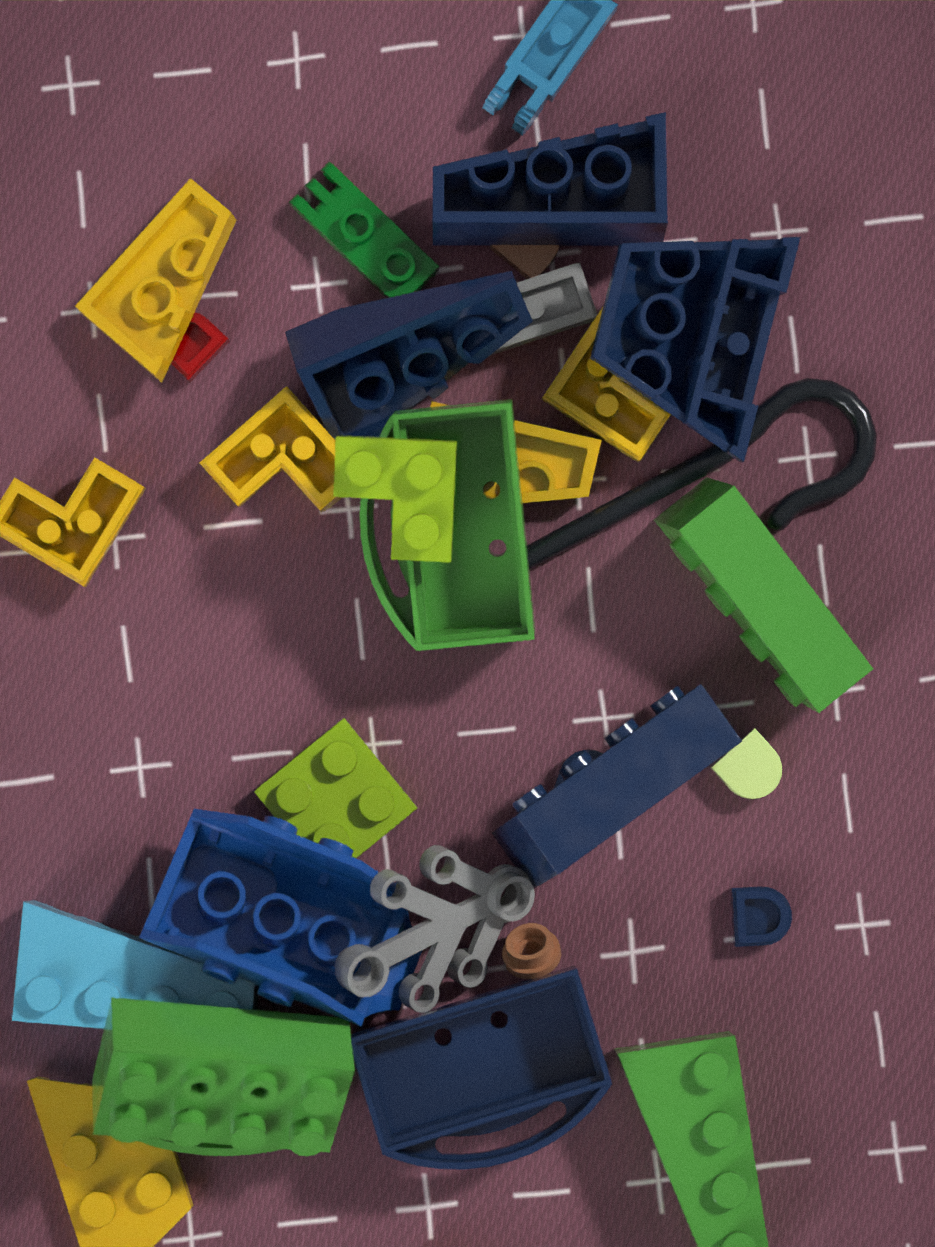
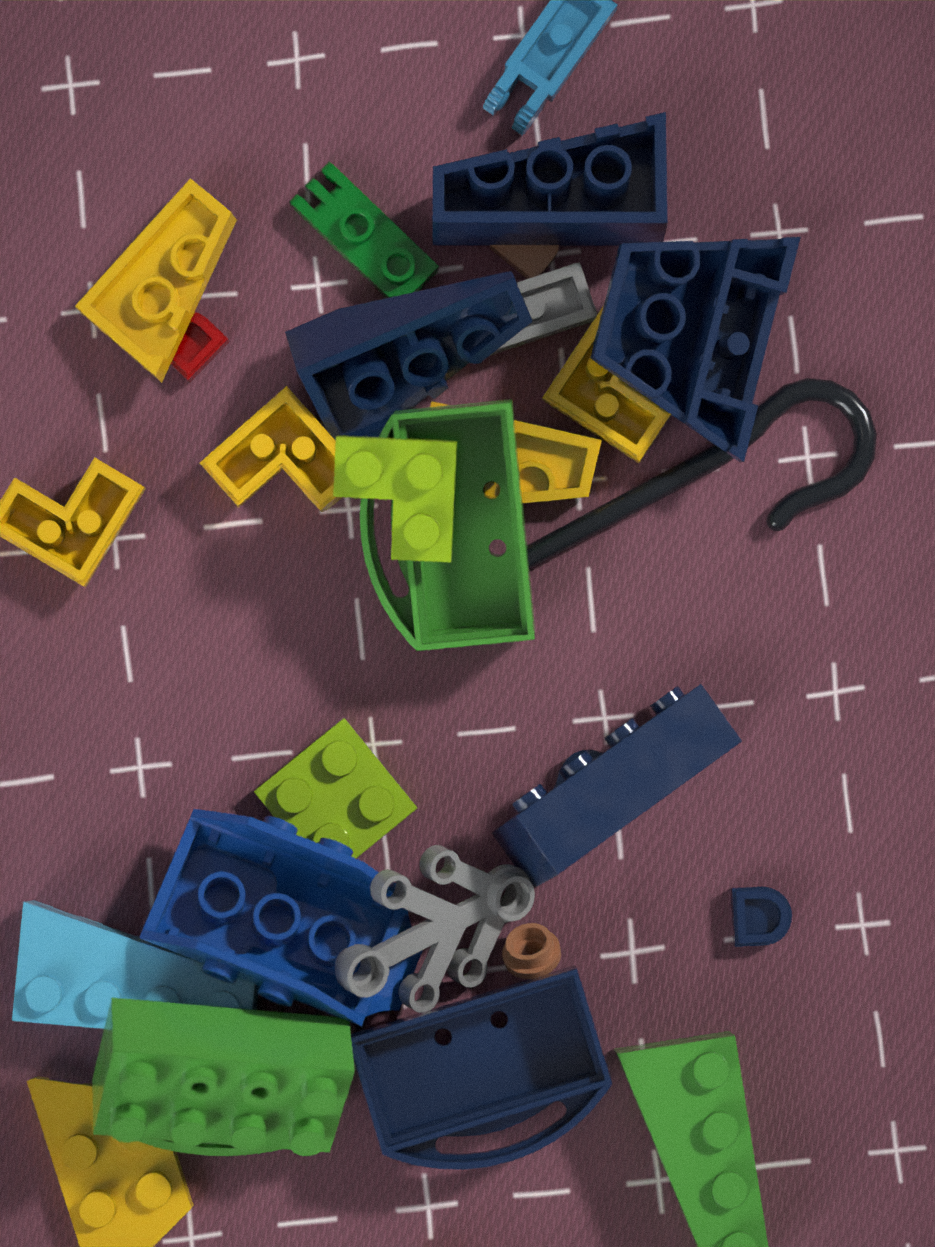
(750, 767): yellowish green tile -> none
(764, 593): bright green wedge -> none

